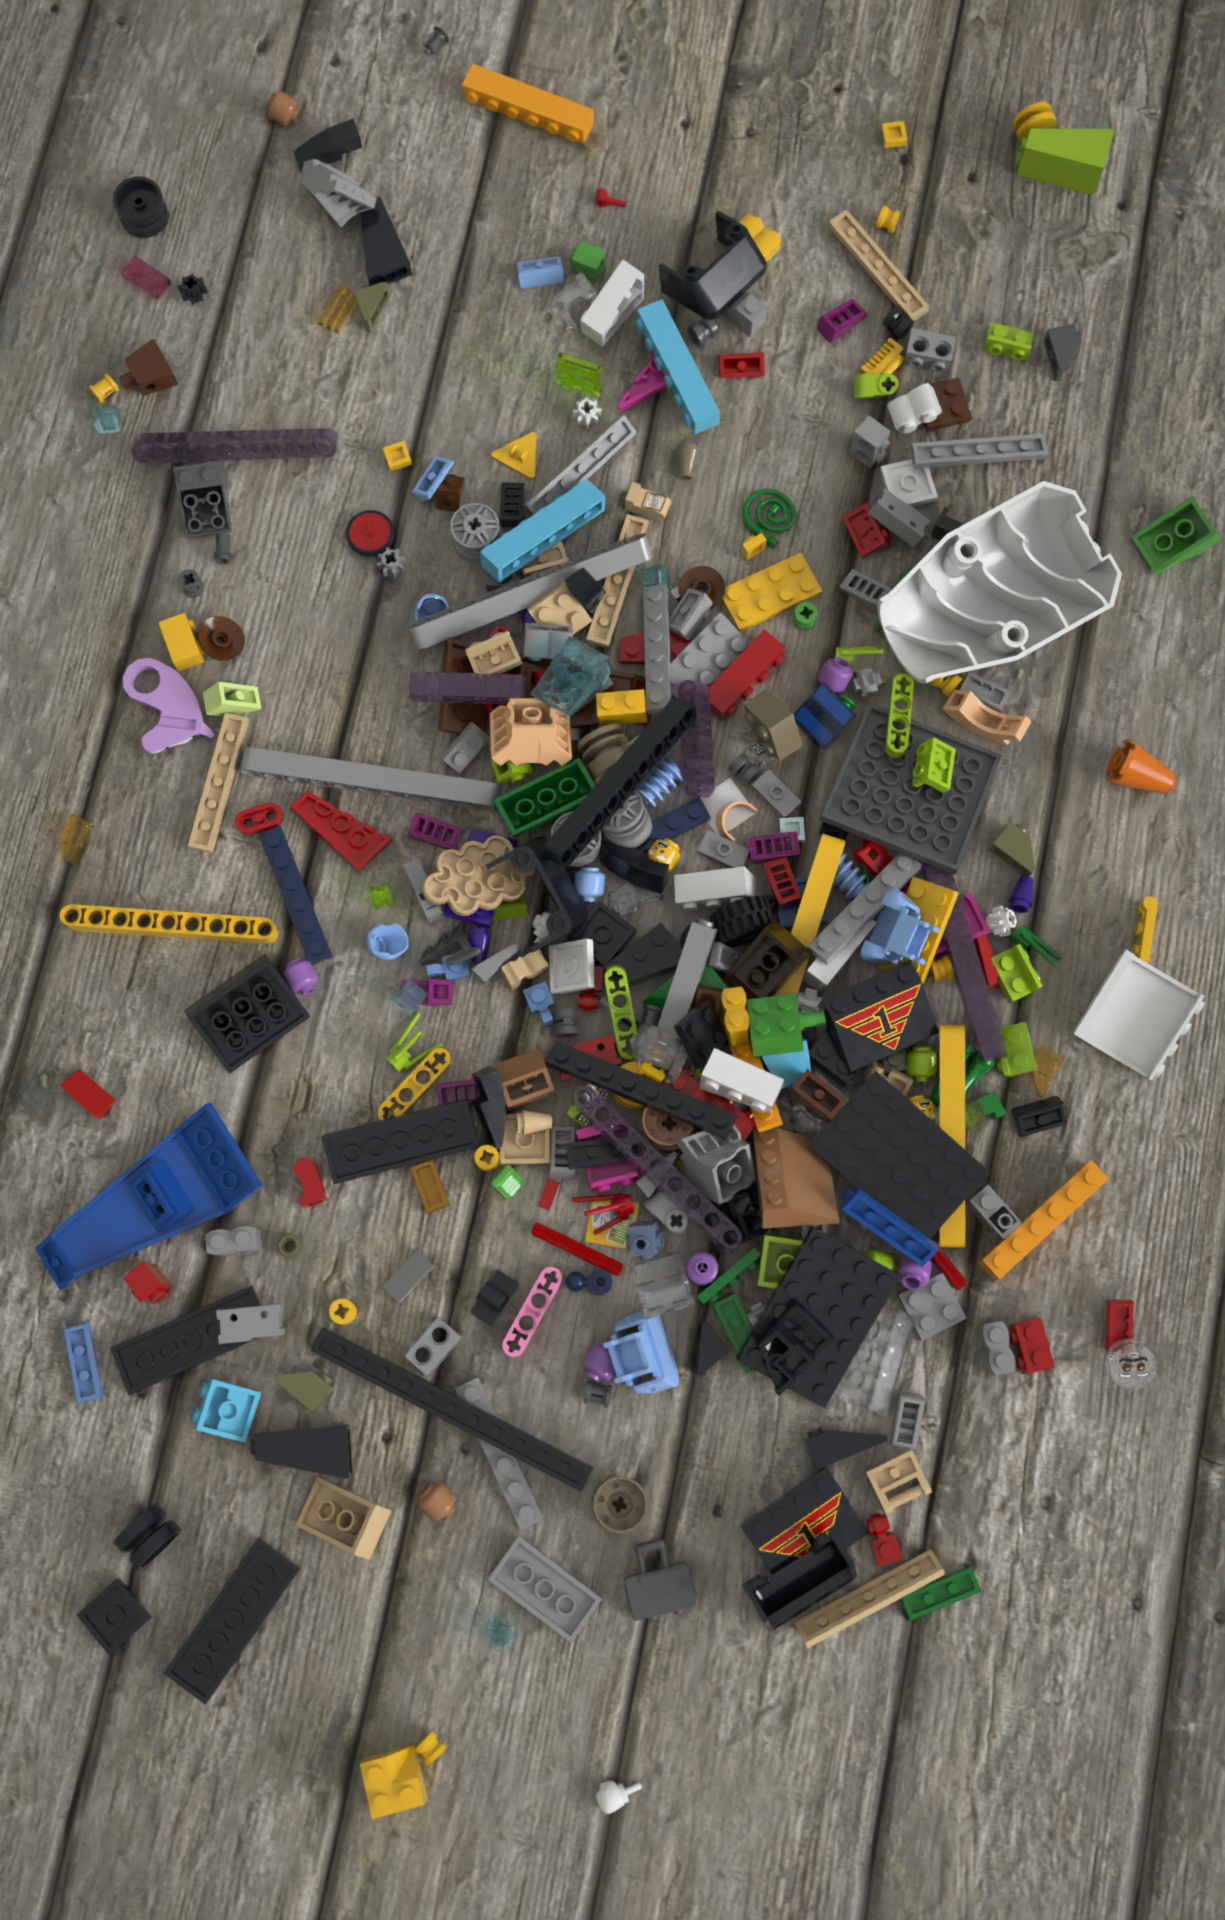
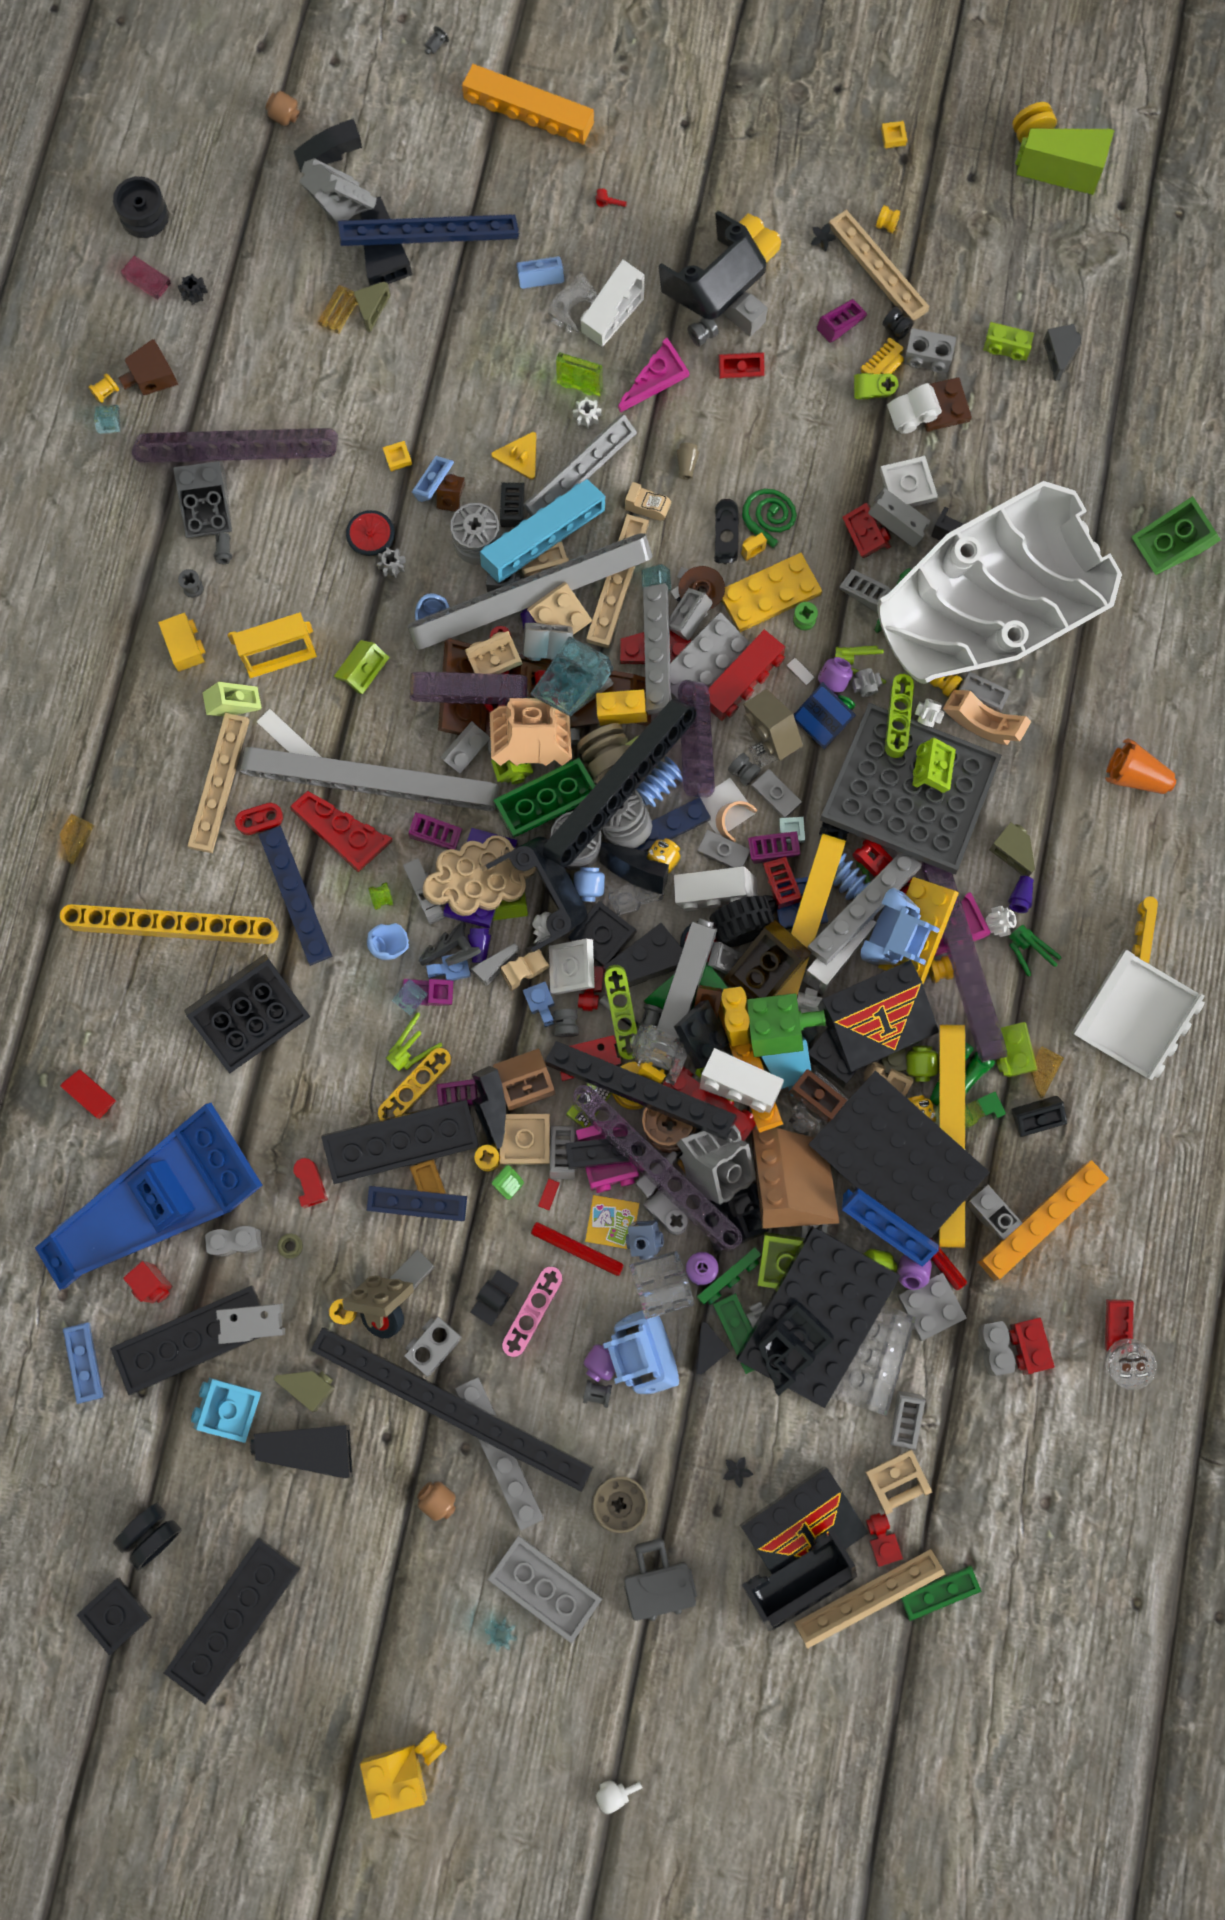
(180, 709): lavender animal -> none
(225, 630): reddish brown dish -> none
(270, 636): none -> yellow piece
(285, 735): none -> white sticker
(300, 976): medium lavender head -> none
(343, 1518): tan slope -> none
(362, 666): none -> lime panel
(379, 1304): none -> dark tan plate
(417, 1203): none -> dark blue plate
(427, 230): none -> dark blue plate
(531, 1122): tan cone -> none
(576, 1281): dark blue plate -> none
(585, 589): black slope -> none
(588, 260): bright green brick -> none
(621, 1206): red plant -> none
(678, 367): medium azure brick -> none
(726, 520): none -> black piece
(737, 1471): none -> black plant
(799, 670): none -> white piece
(823, 236): none -> black plant
(832, 1446): black slope -> none
(870, 442): light grey brick -> none
(929, 712): none -> white gear
(978, 450): light grey plate -> none
(985, 955): red bracket -> none
(1016, 973): lime bracket -> none

